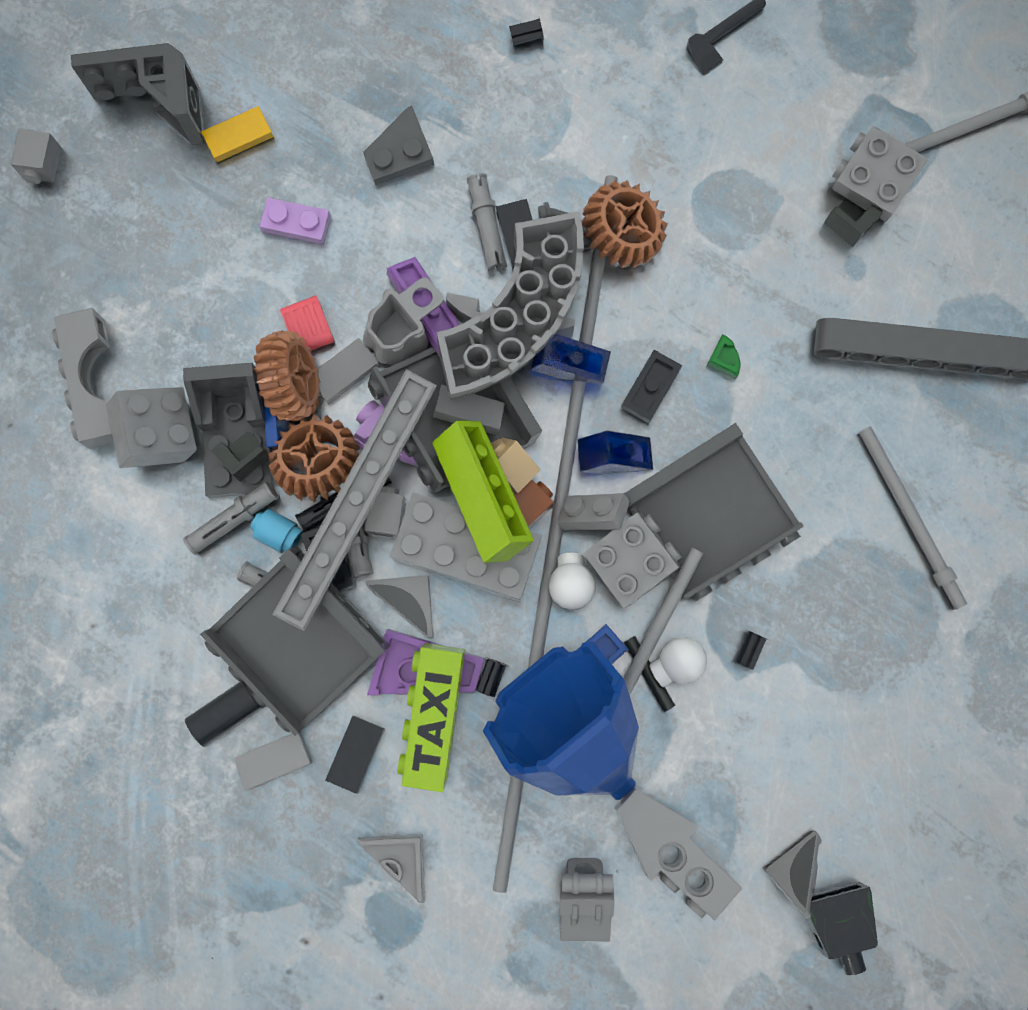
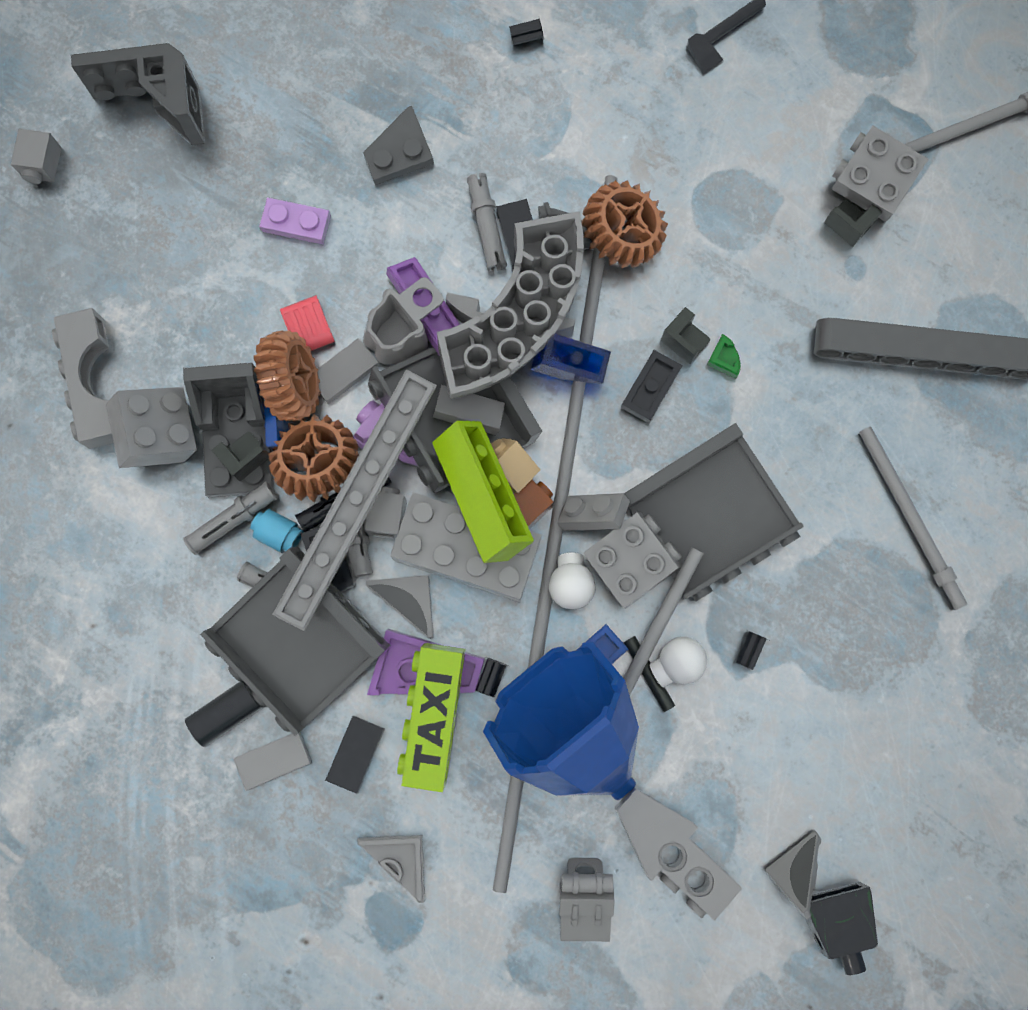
(237, 134): yellow tile -> none
(614, 453): clear blue slope -> none
(685, 337): none -> pearl dark grey panel

